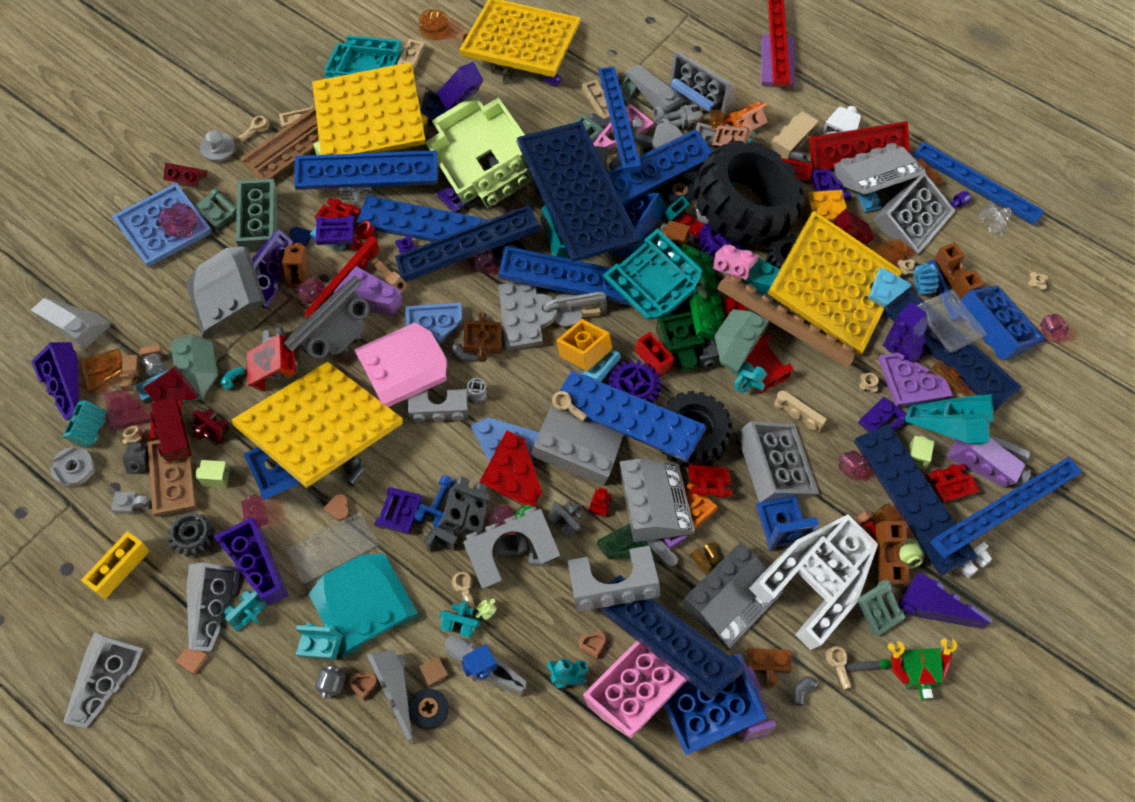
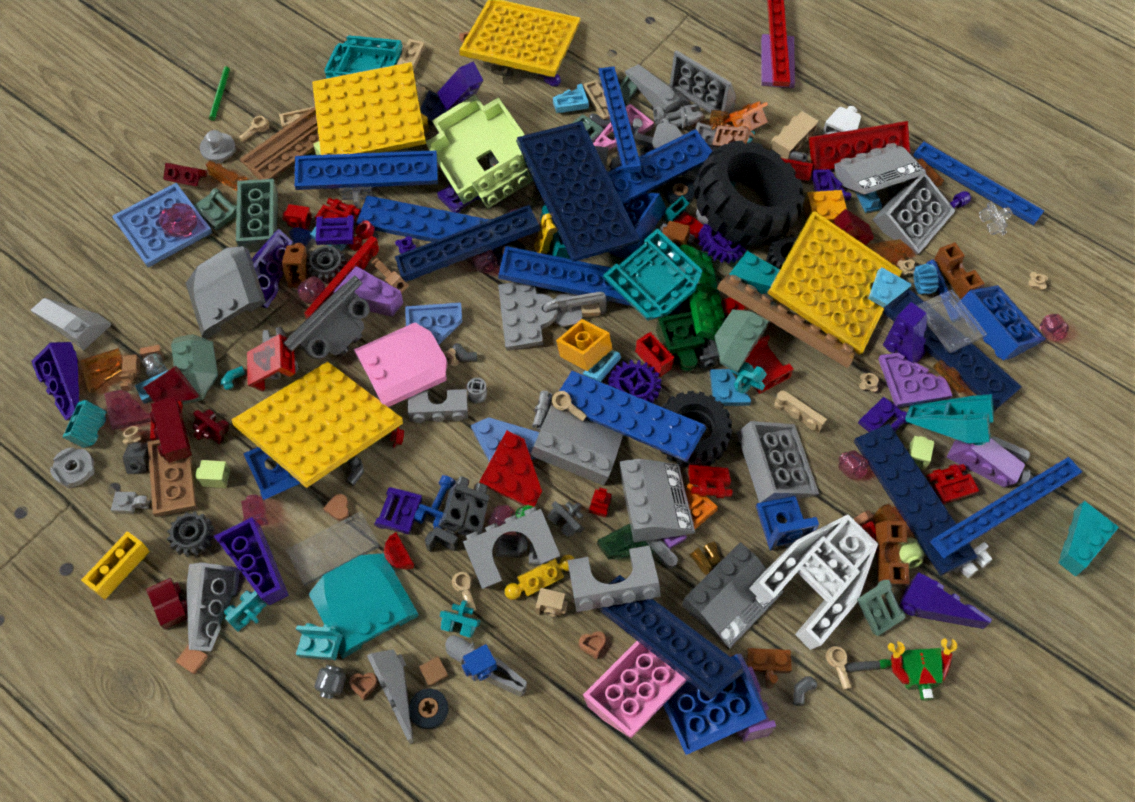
(101, 673): light grey wedge -> none
(168, 603): none -> dark red brick
(219, 93): none -> green bar
(223, 175): none -> clear orange plate
(297, 216): none -> red brick
(325, 263): none -> dark grey gear
(396, 553): none -> red plate
(397, 437): none -> red plate
(433, 24): clear orange head -> none
(451, 354): none -> tan plate
(482, 337): reddish brown plate -> none
(486, 609): yellowish green plate -> none
(538, 578): none -> yellow plate
(541, 409): none -> light grey pin
(545, 235): none -> yellow plate
(551, 603): none -> tan brick
(568, 673): teal hips -> none
(571, 100): none -> medium azure wing
(692, 94): medium blue axle -> none
(723, 388): none -> dark azure wing
(734, 261): bright pink bracket -> none
(1085, 538): none -> teal wedge

